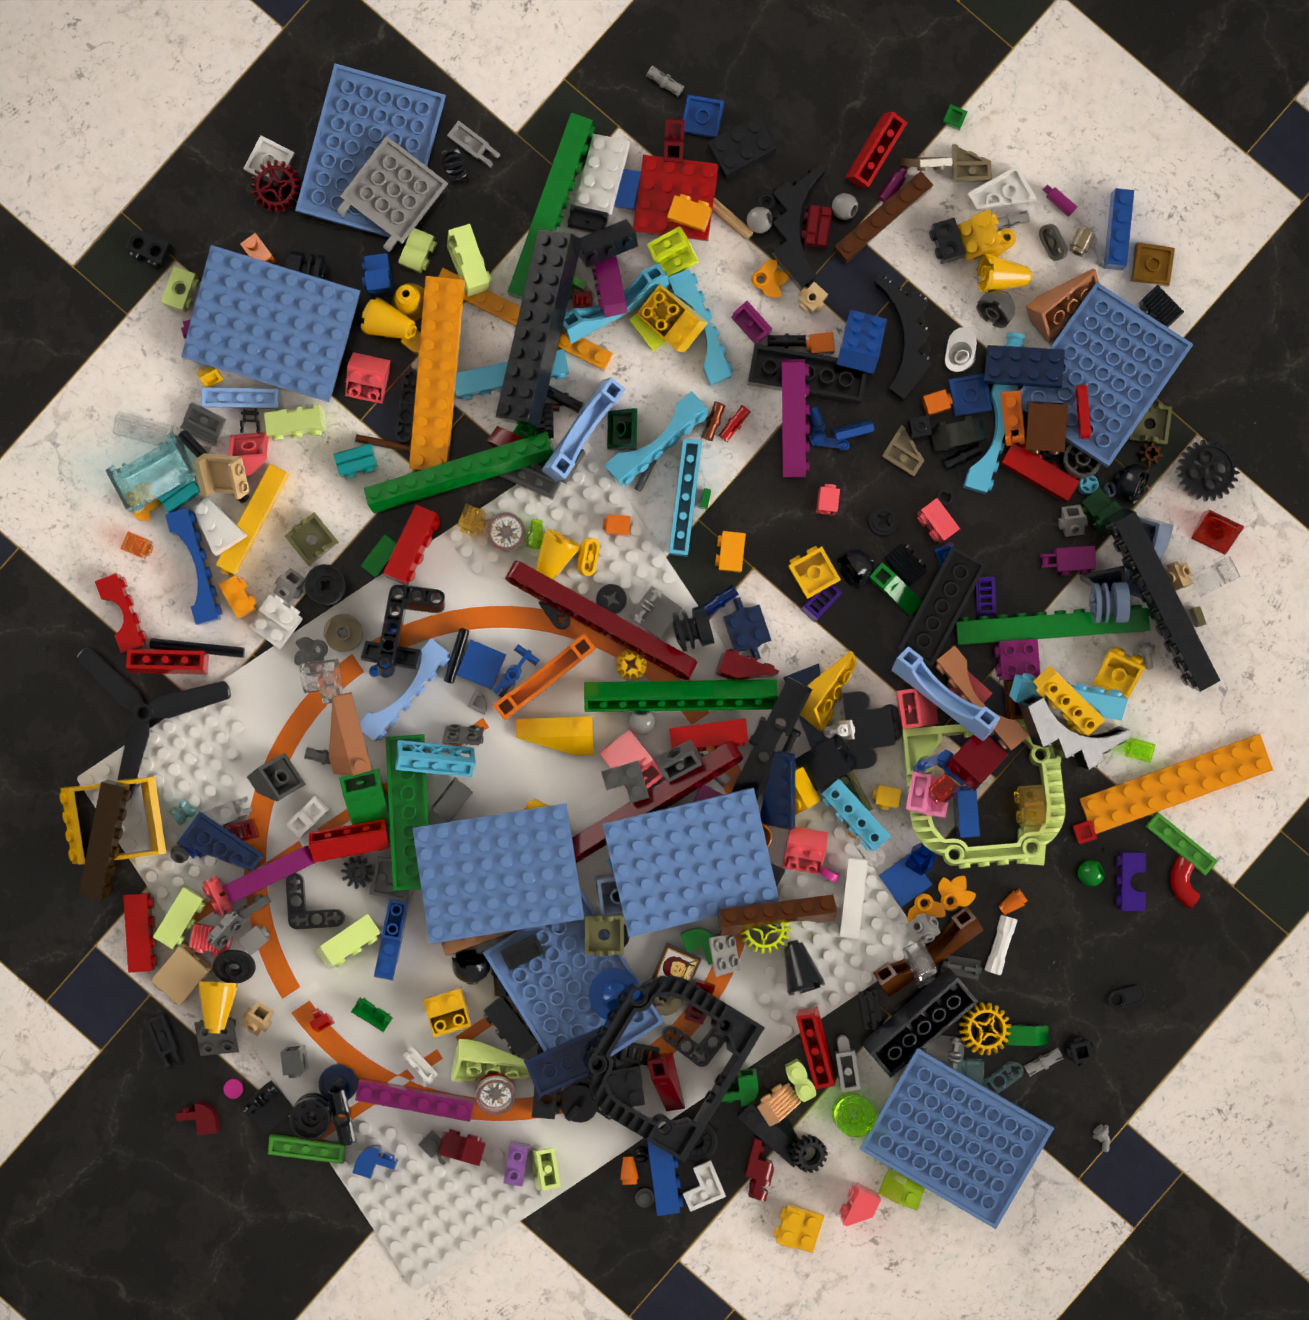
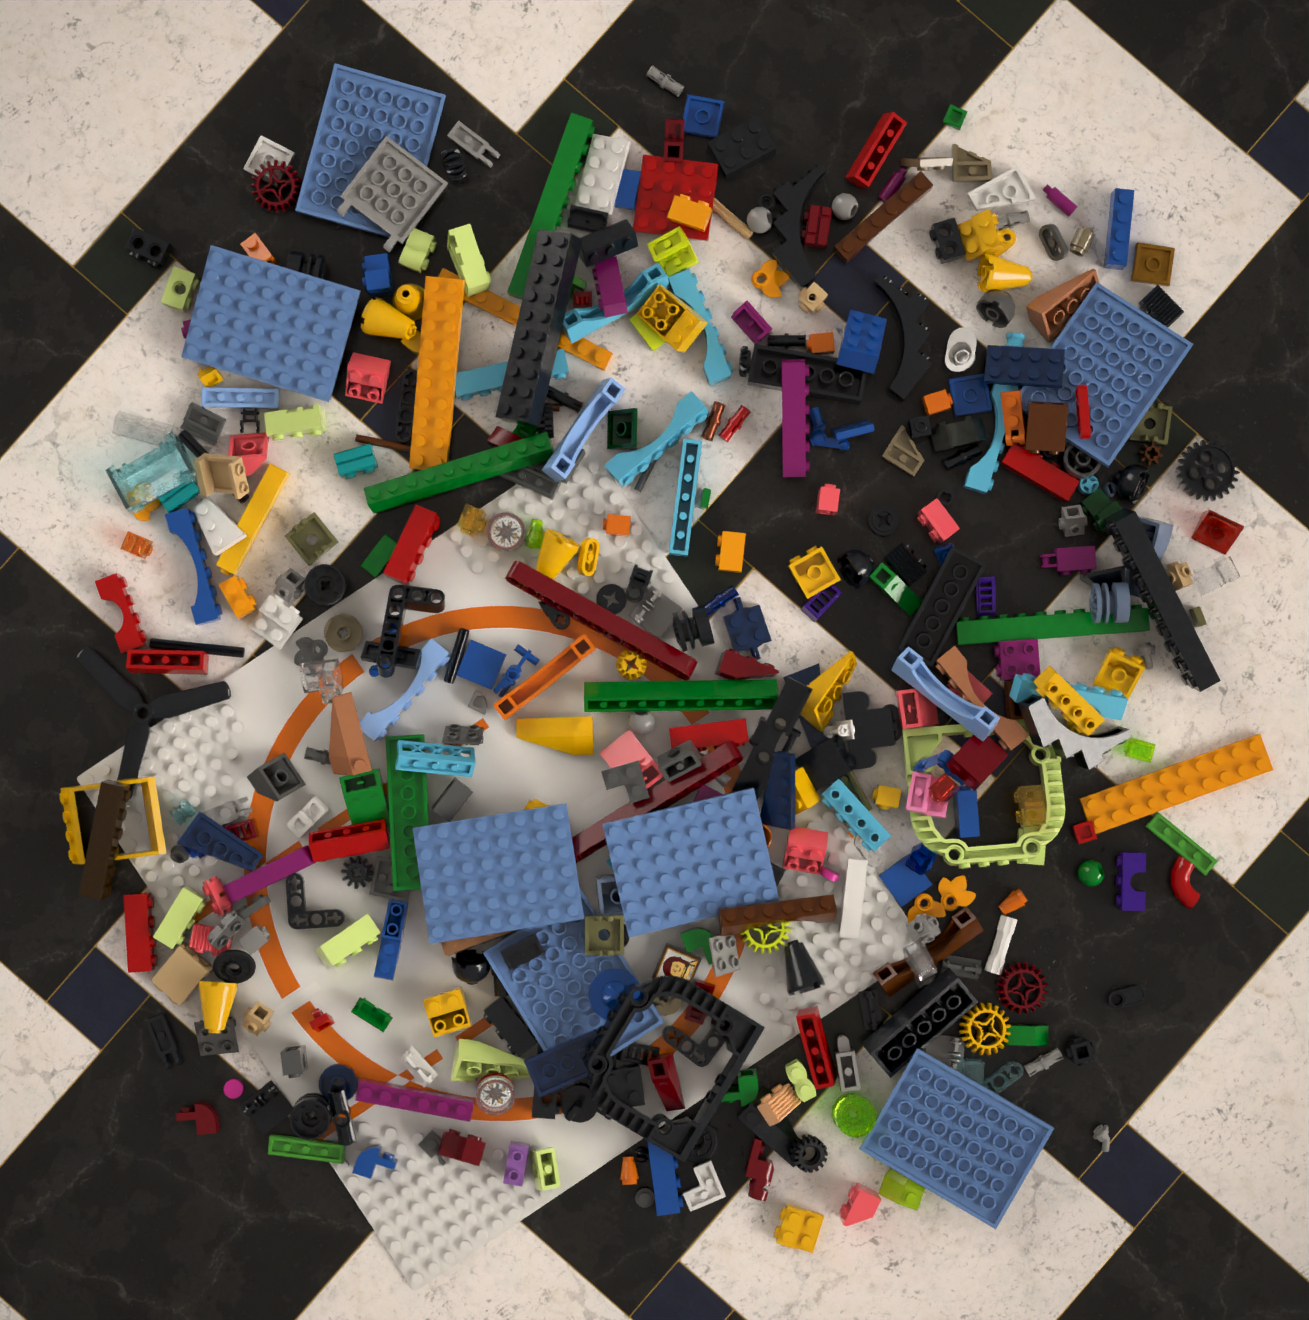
(638, 582): none -> black piece
(744, 361): none -> black gear
(1019, 980): none -> dark red gear

